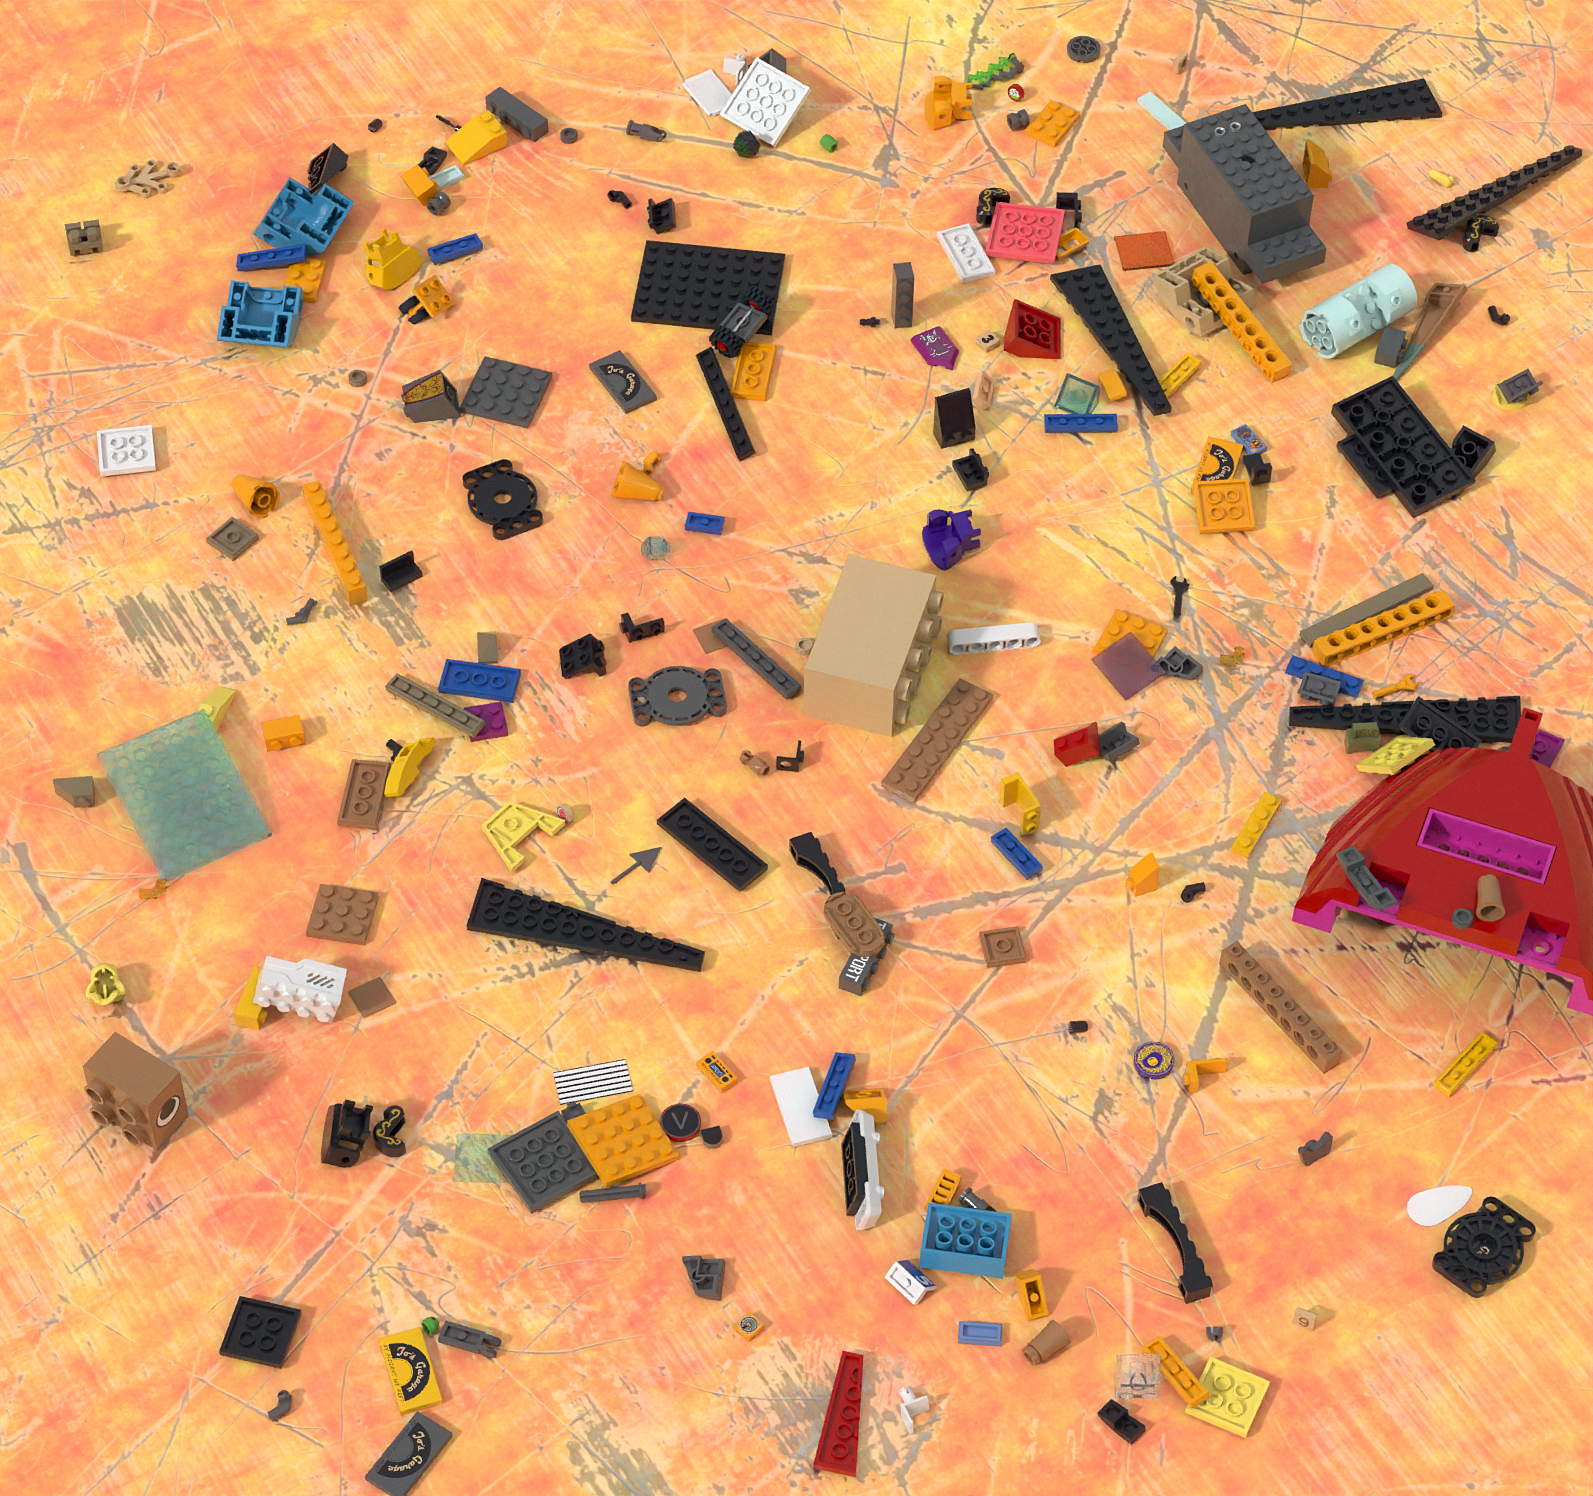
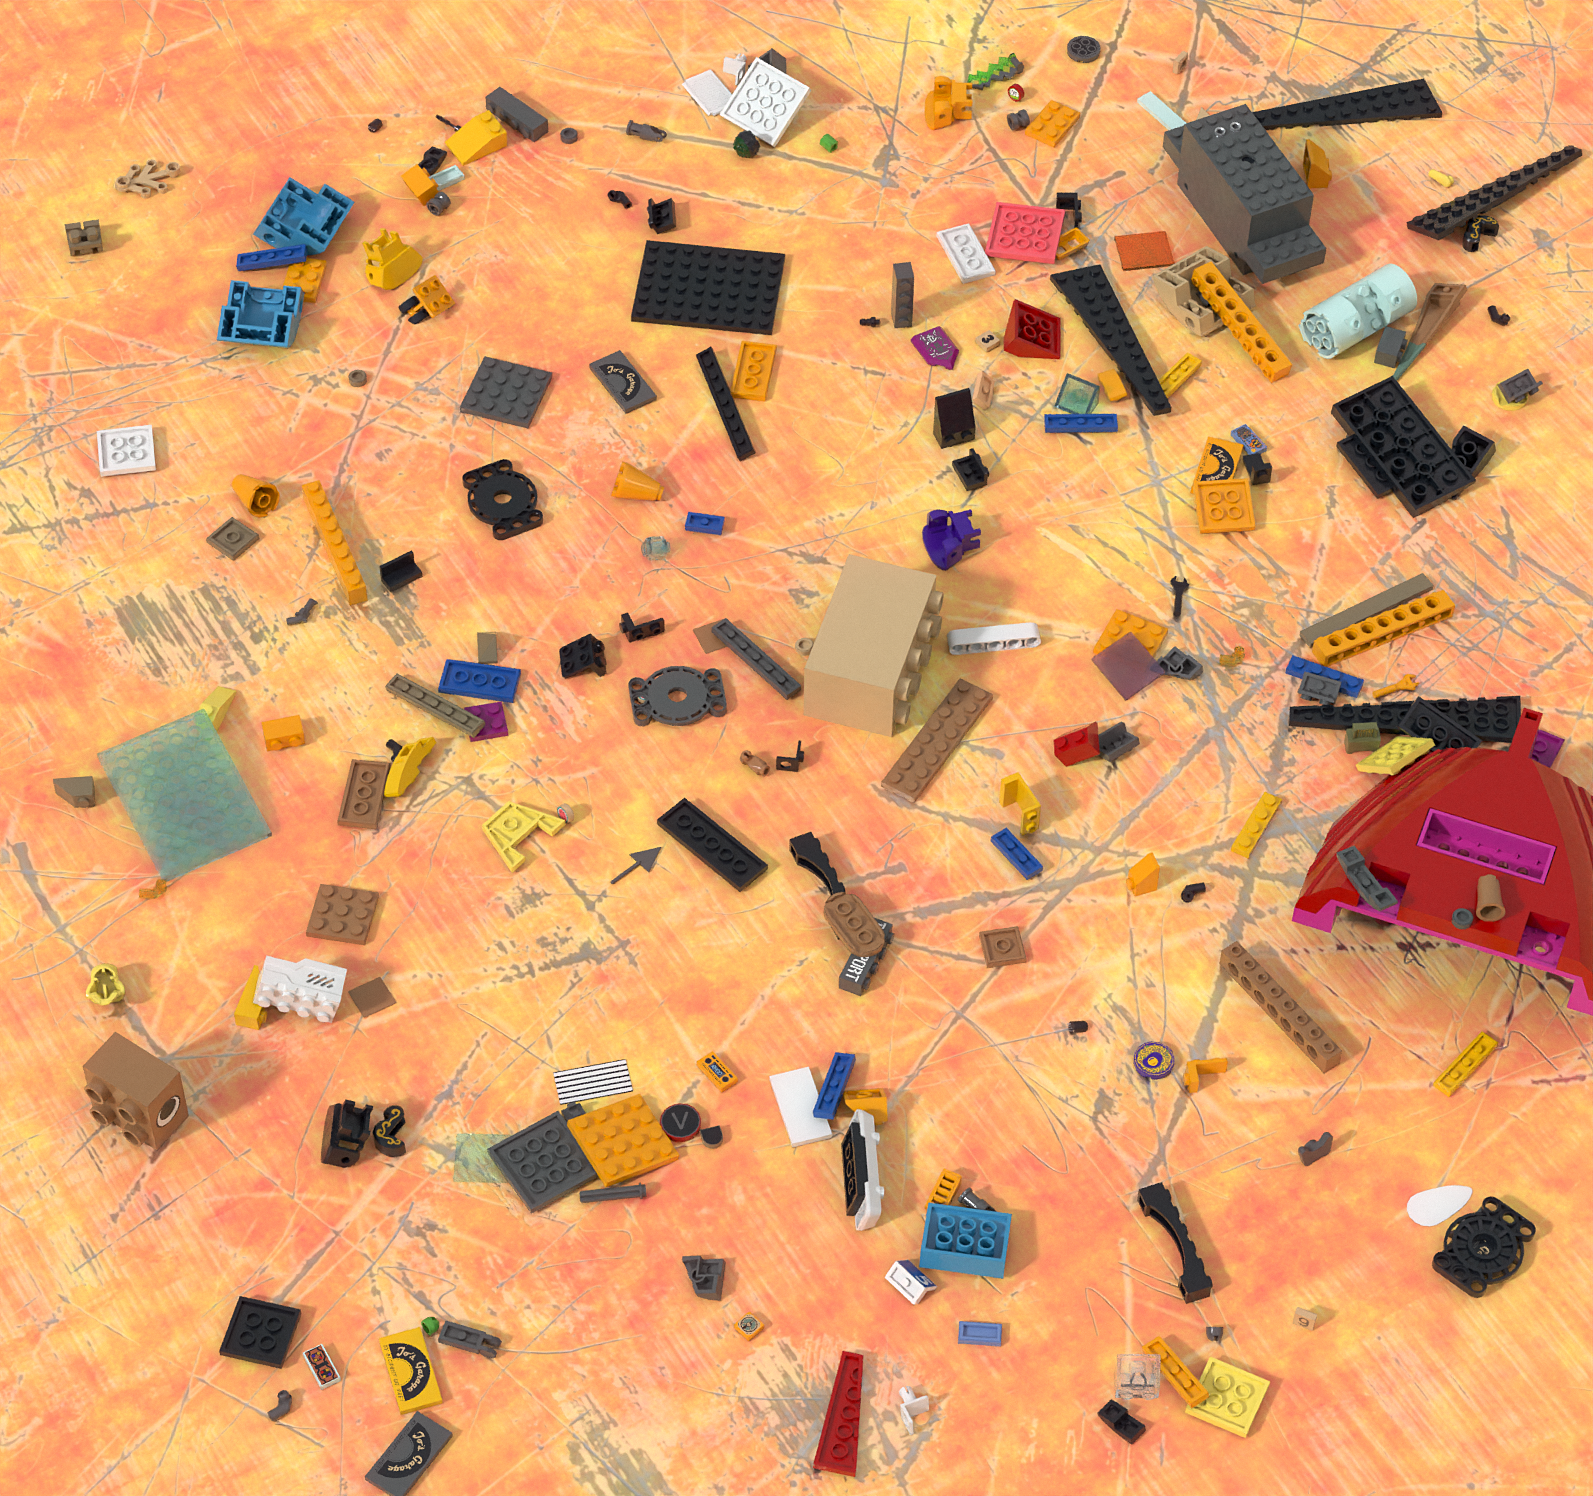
(321, 1366): none -> tile
(325, 166): black wedge -> none
(430, 398): dark grey slope -> none
(455, 248): blue plate -> none
(535, 920): black wing -> none
(649, 460): light orange arm -> none
(742, 322): plate -> none
(987, 200): black animal -> none
(1031, 1293): light orange slope -> none
(1046, 1343): medium nougat plant -> none

